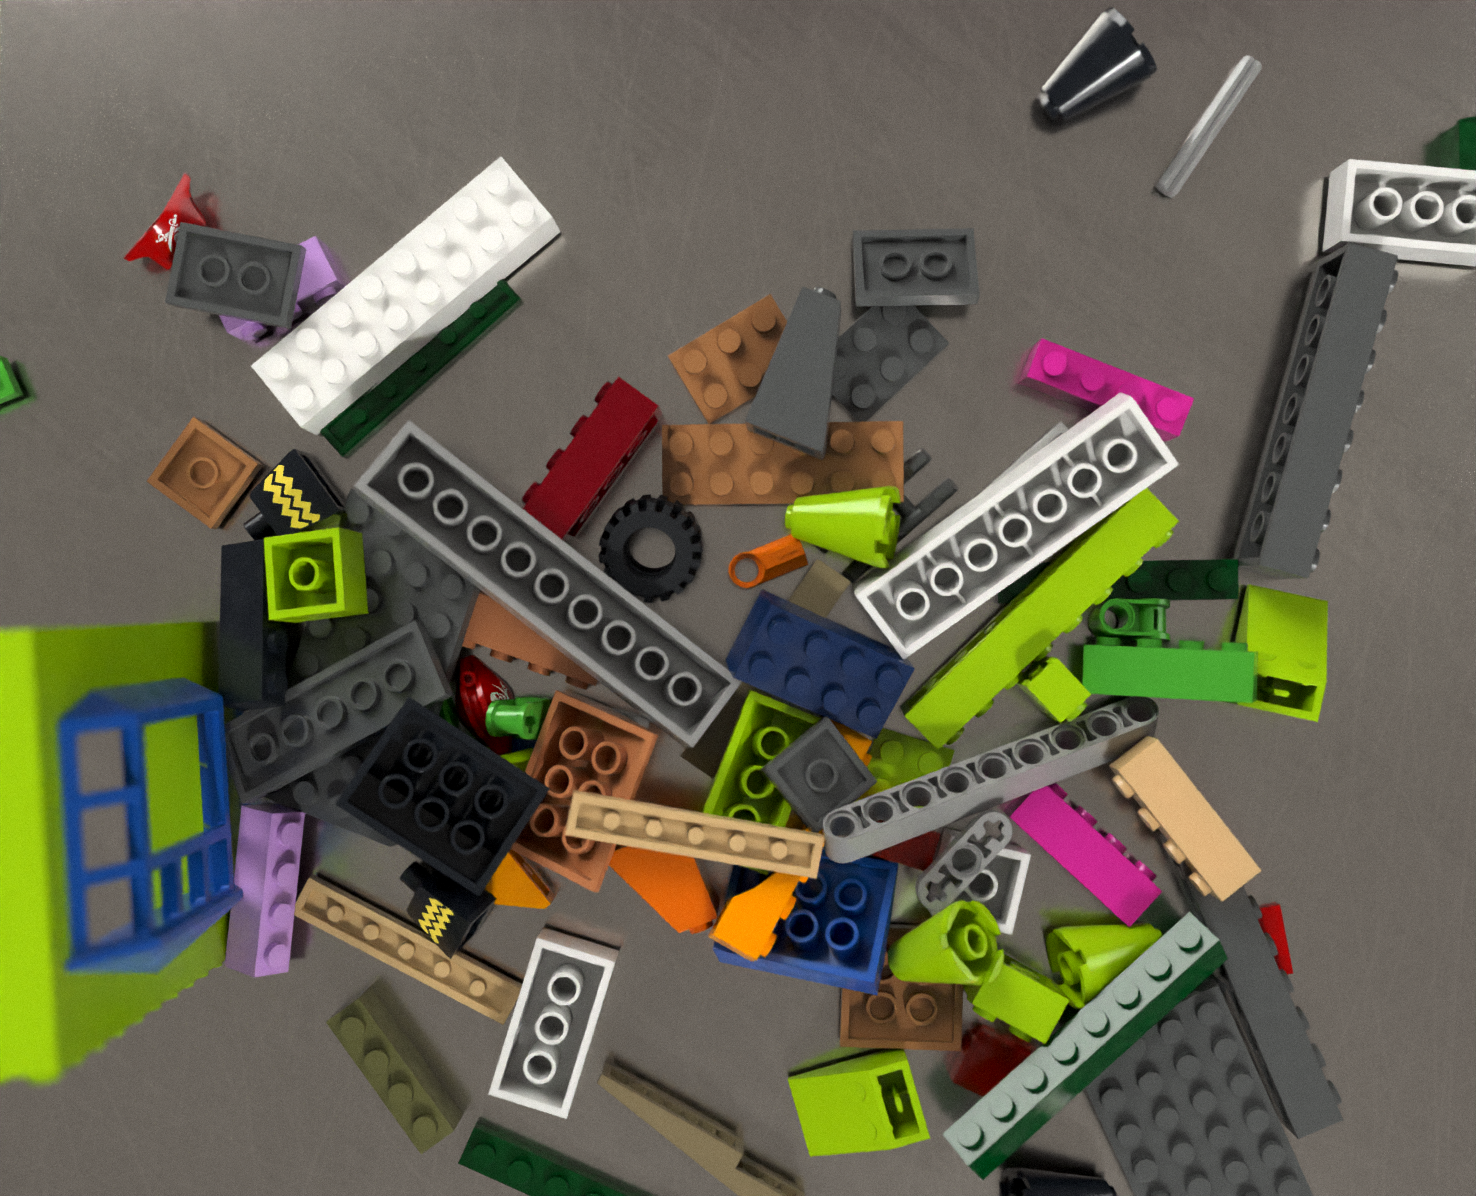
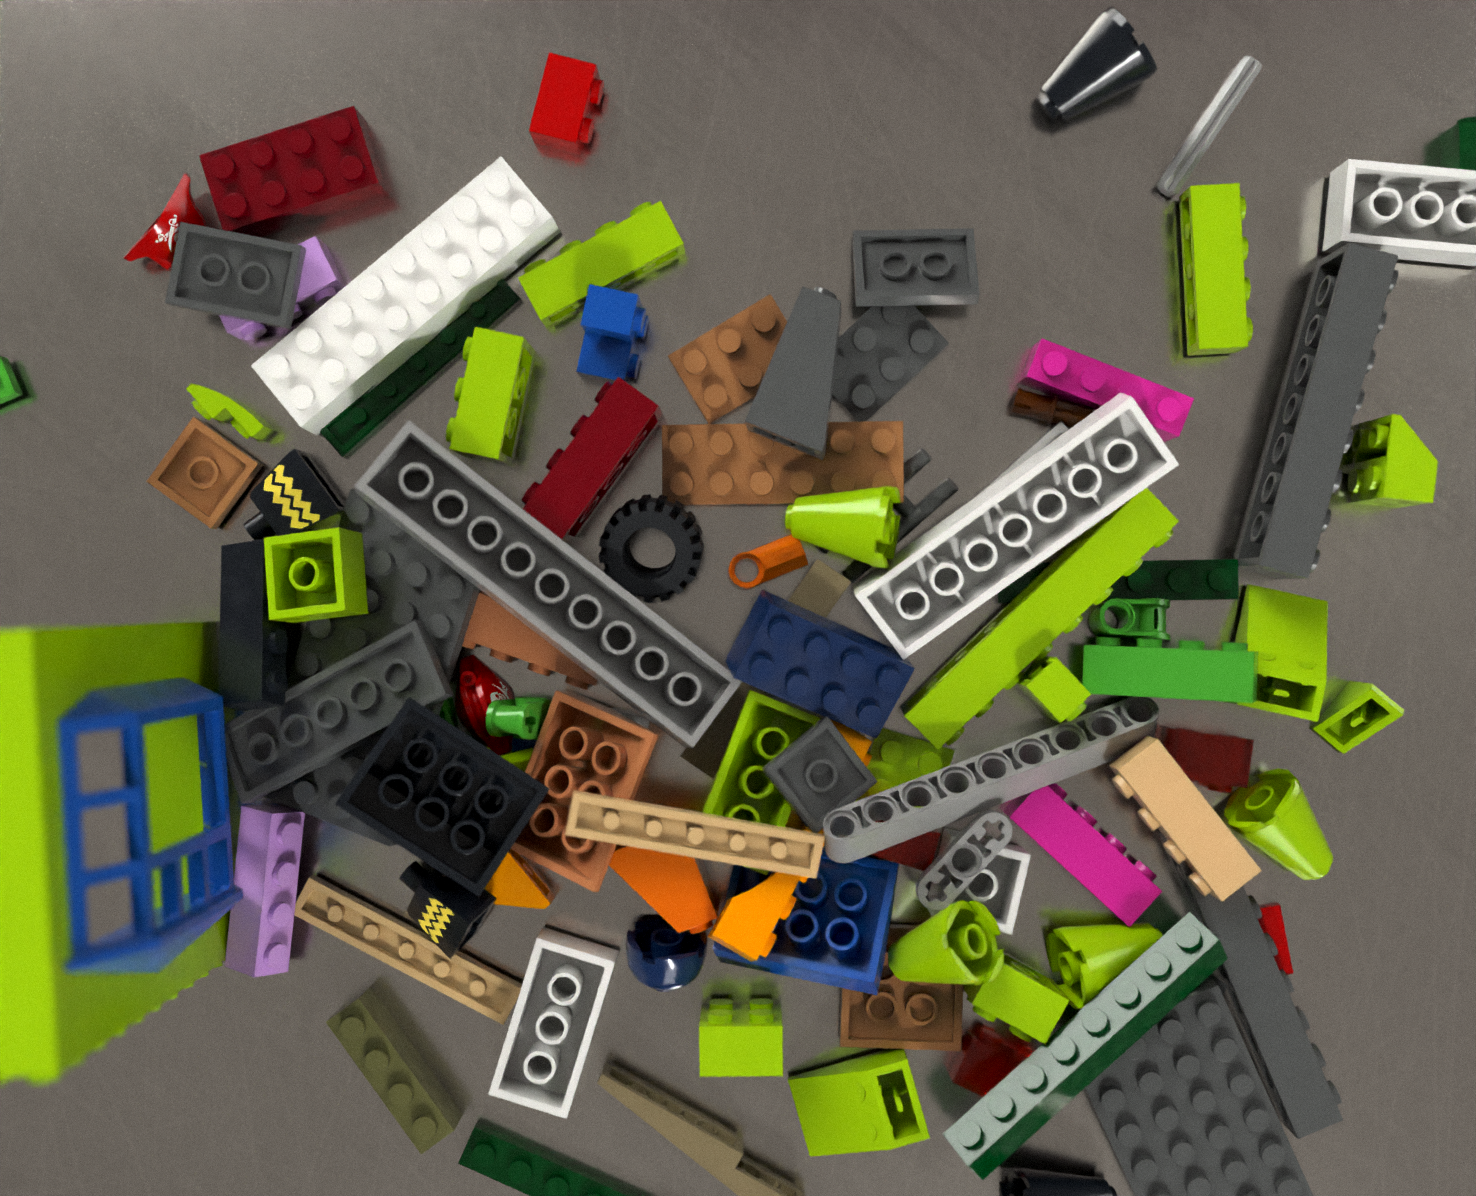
(223, 408): none -> lime slope
(295, 174): none -> dark red brick
(490, 396): none -> lime brick
(566, 103): none -> red brick
(607, 260): none -> lime brick
(612, 326): none -> blue brick
(662, 955): none -> dark blue cylinder
(741, 1039): none -> lime brick
(1049, 408): none -> reddish brown axle
(1210, 756): none -> clear red brick
(1214, 269): none -> lime brick
(1281, 823): none -> lime cone
(1356, 715): none -> lime slope
(1391, 465): none -> lime slope

